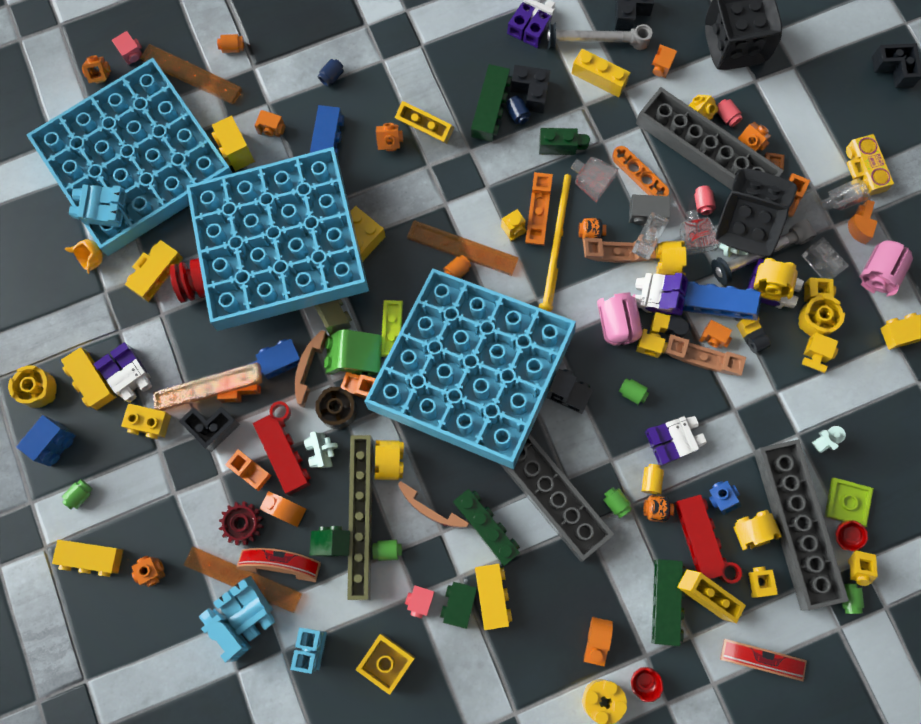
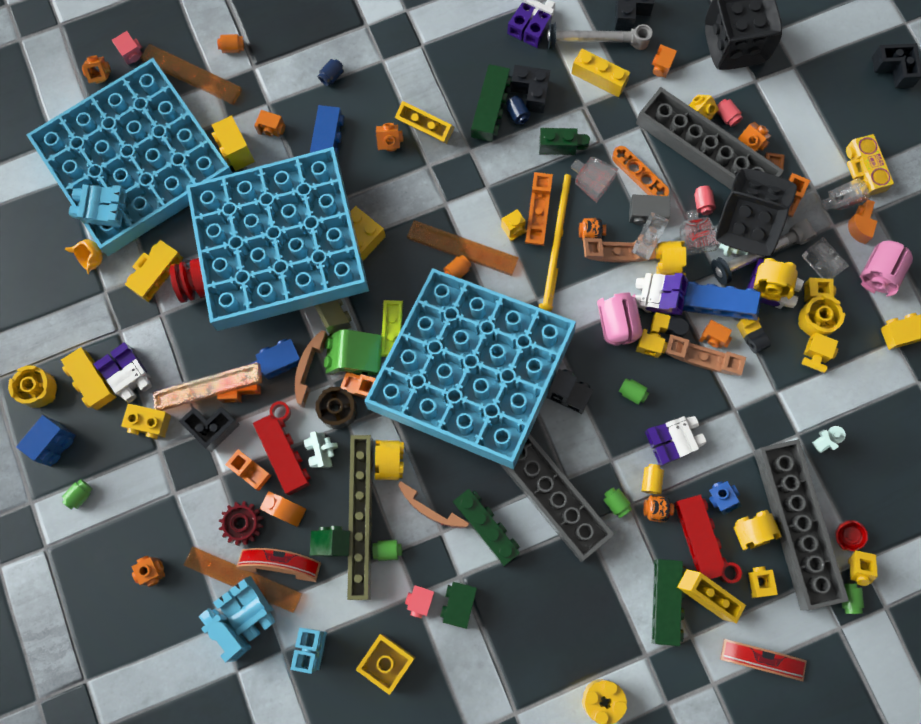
(87, 557): yellow brick -> none
(493, 596): yellow brick -> none
(598, 641): orange brick -> none
(647, 684): red hair -> none
(848, 501): lime tile -> none

